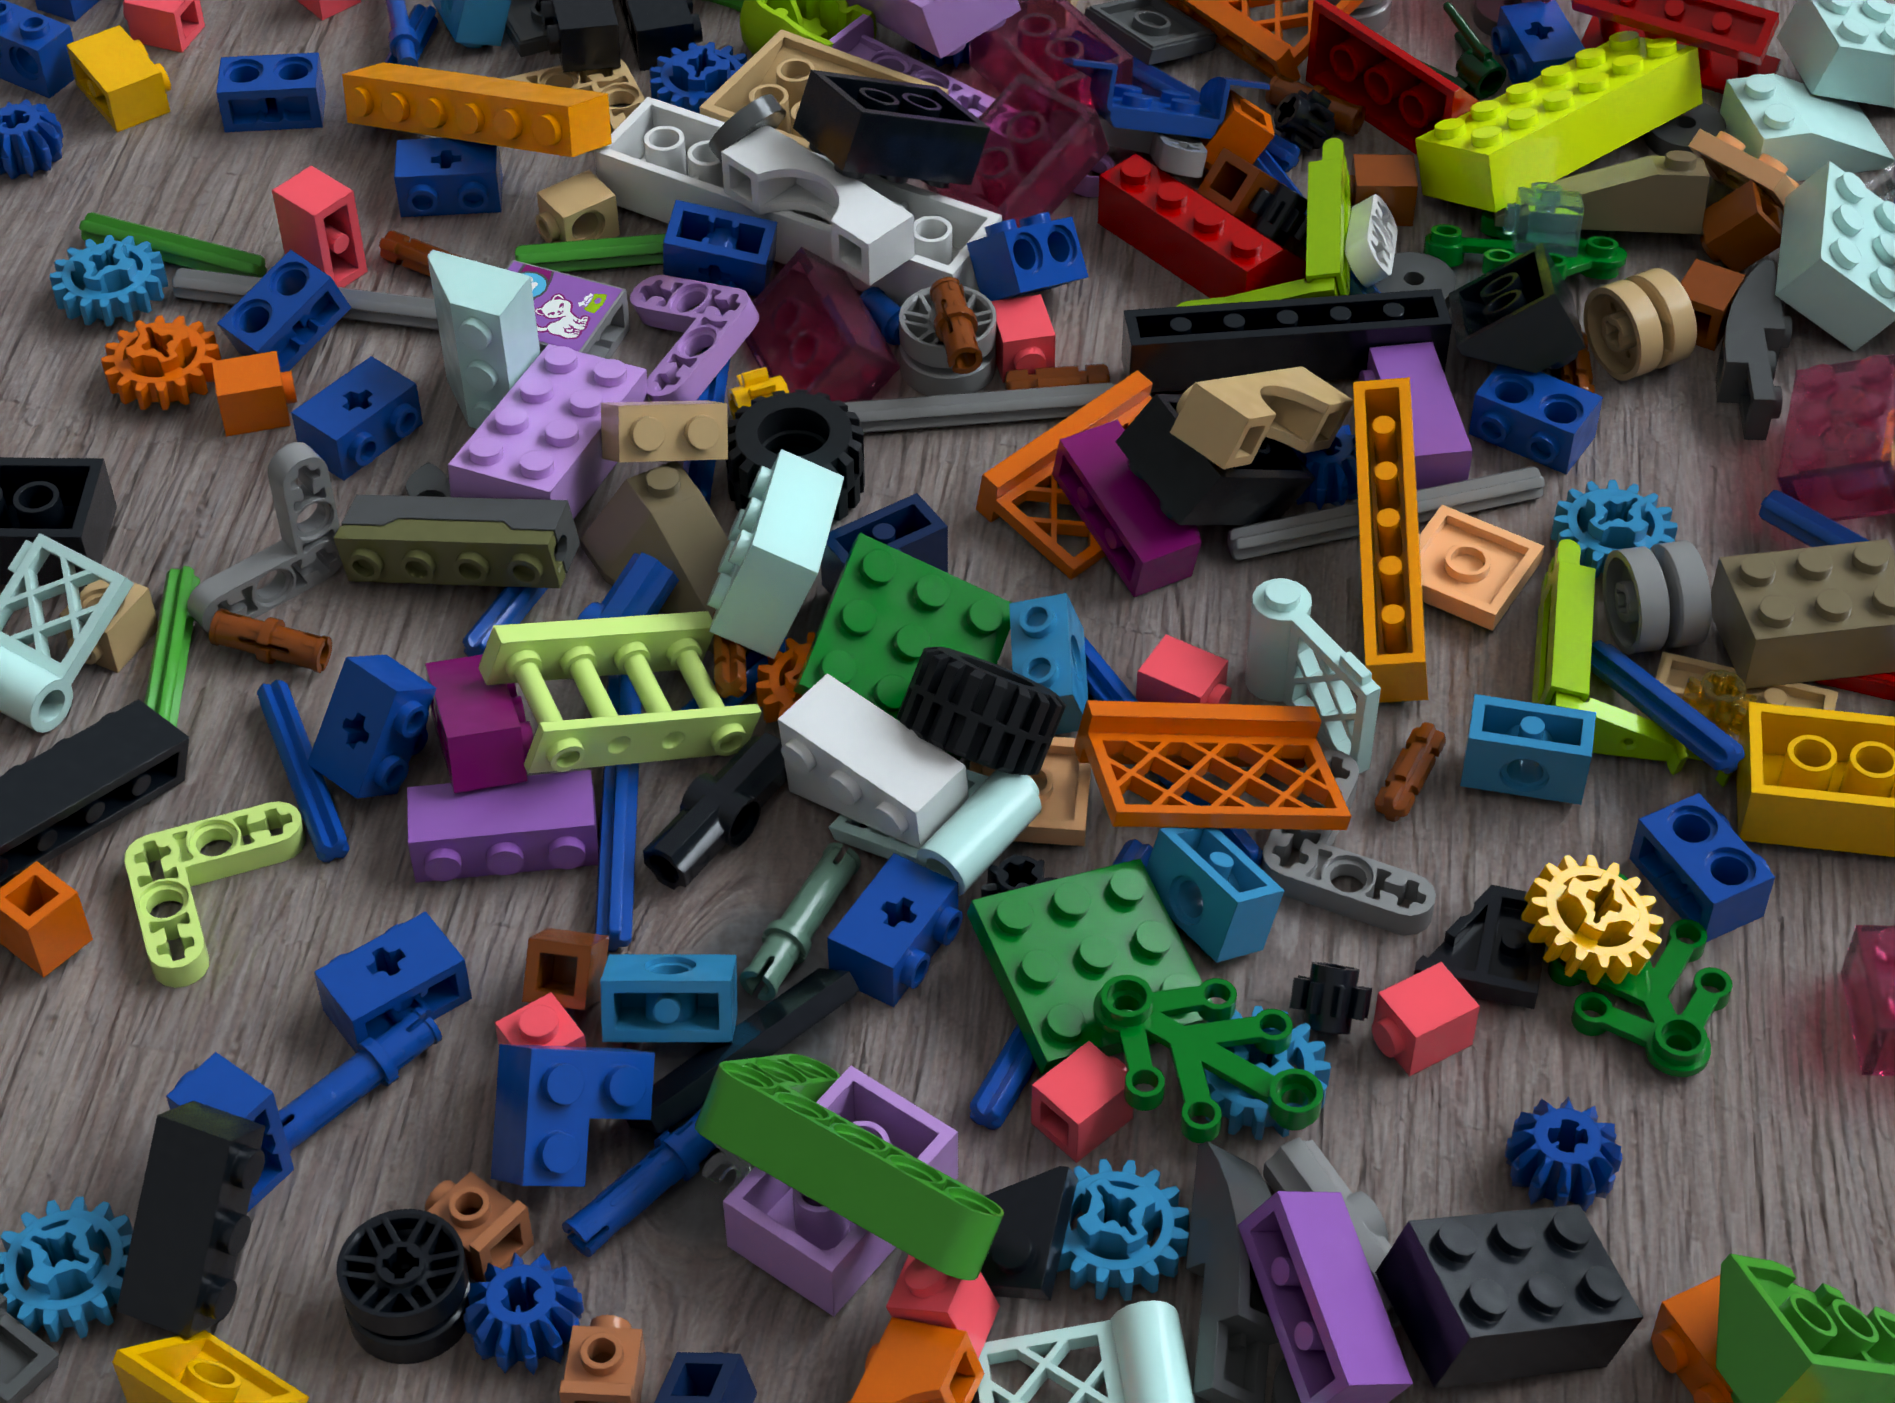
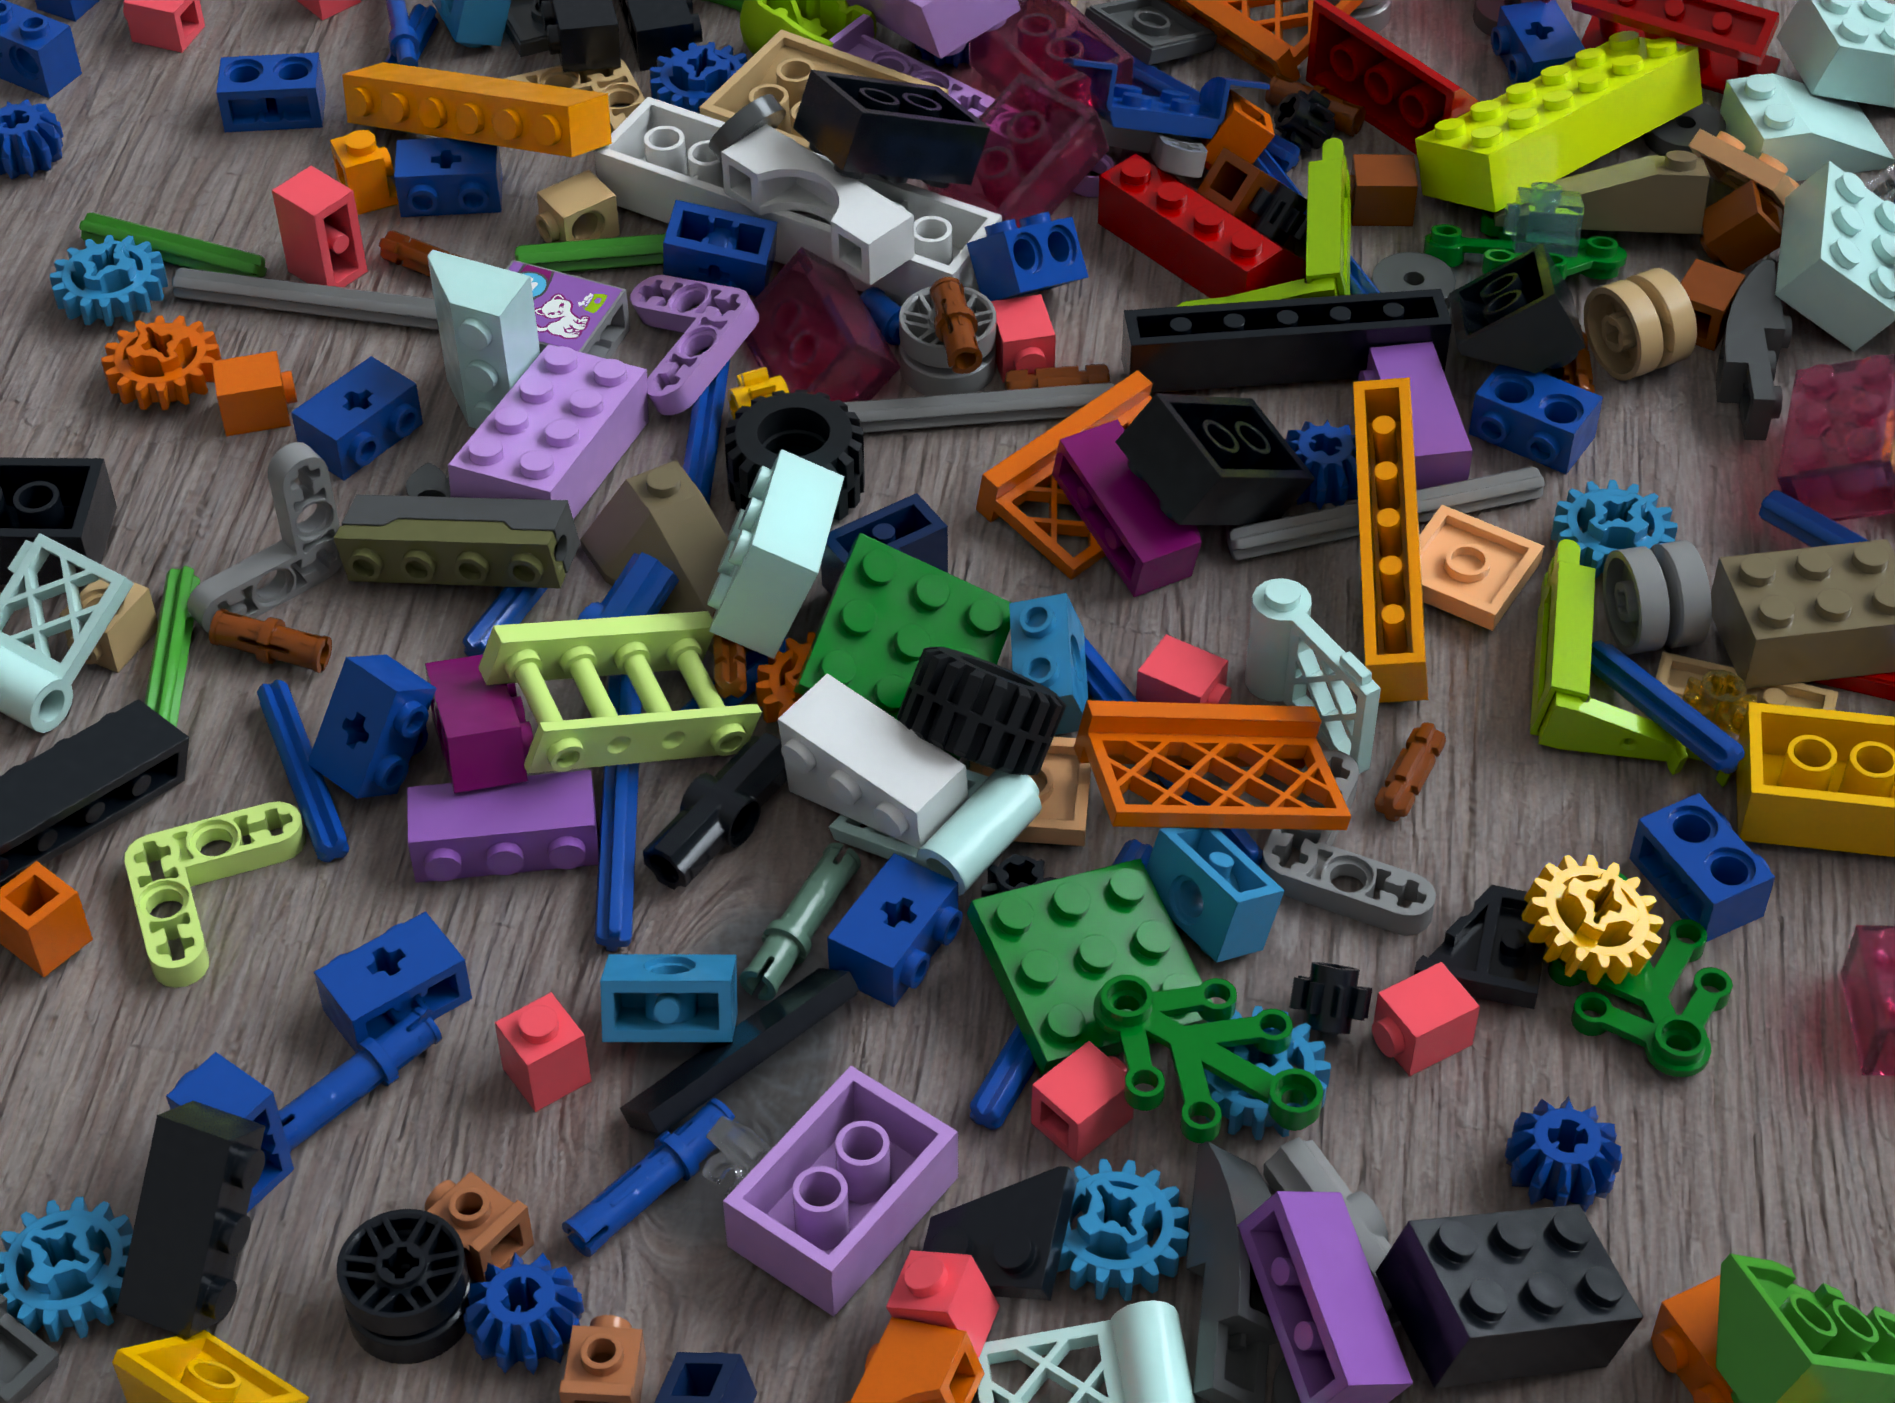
(119, 78): yellow brick -> none
(285, 311): blue brick -> none
(364, 170): none -> light orange brick
(547, 1105): blue brick -> none
(567, 966): dark orange brick -> none
(664, 431): tan brick -> none
(771, 1119): bright green beam -> none
(1234, 414): tan arch -> none
(1371, 240): white beam -> none
(1476, 66): dark green plant -> none
(1528, 749): dark azure brick -> none

